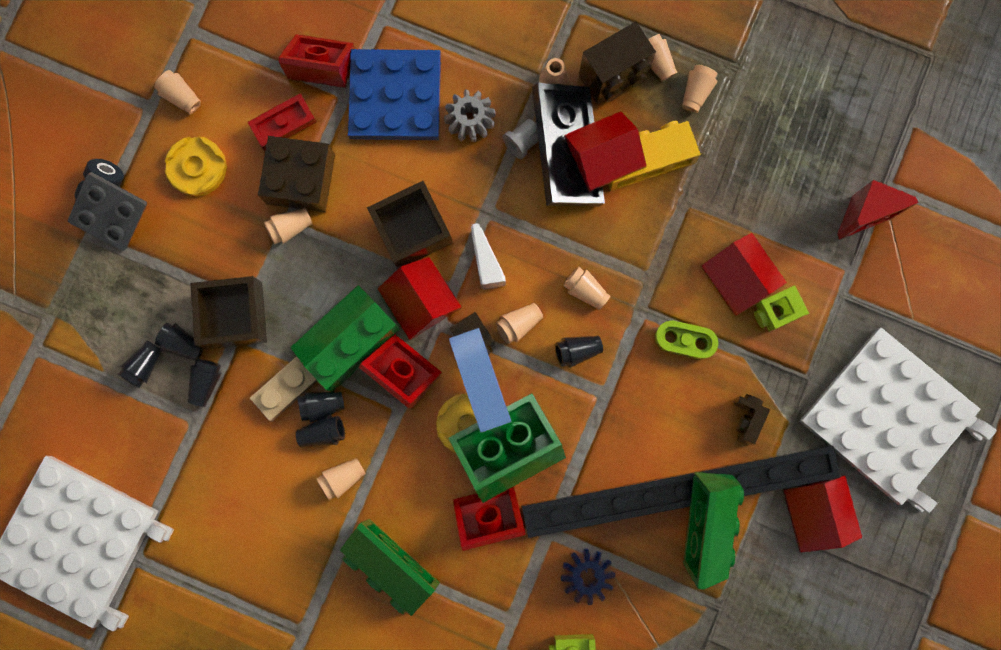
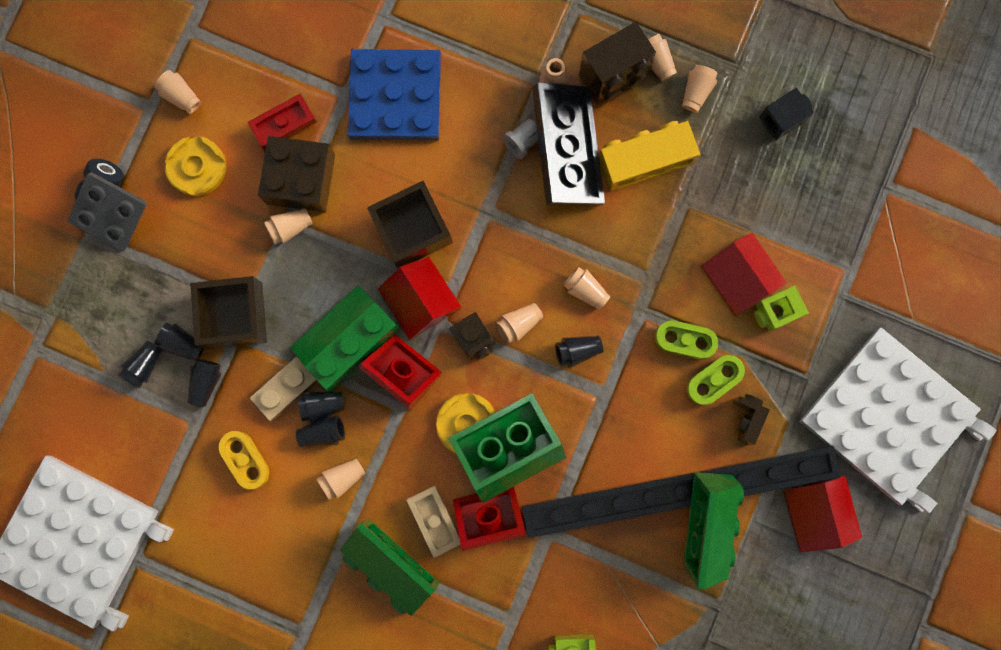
(244, 461): none -> yellow plate
(317, 60): red slope -> none
(434, 521): none -> tan plate
(480, 110): light grey gear -> none
(480, 380): medium blue slope -> none
(488, 266): white slope -> none
(577, 581): clear blue gear -> none
(606, 150): red slope -> none
(714, 380): none -> lime plate
(786, 113): none -> black brick
(873, 206): red slope -> none

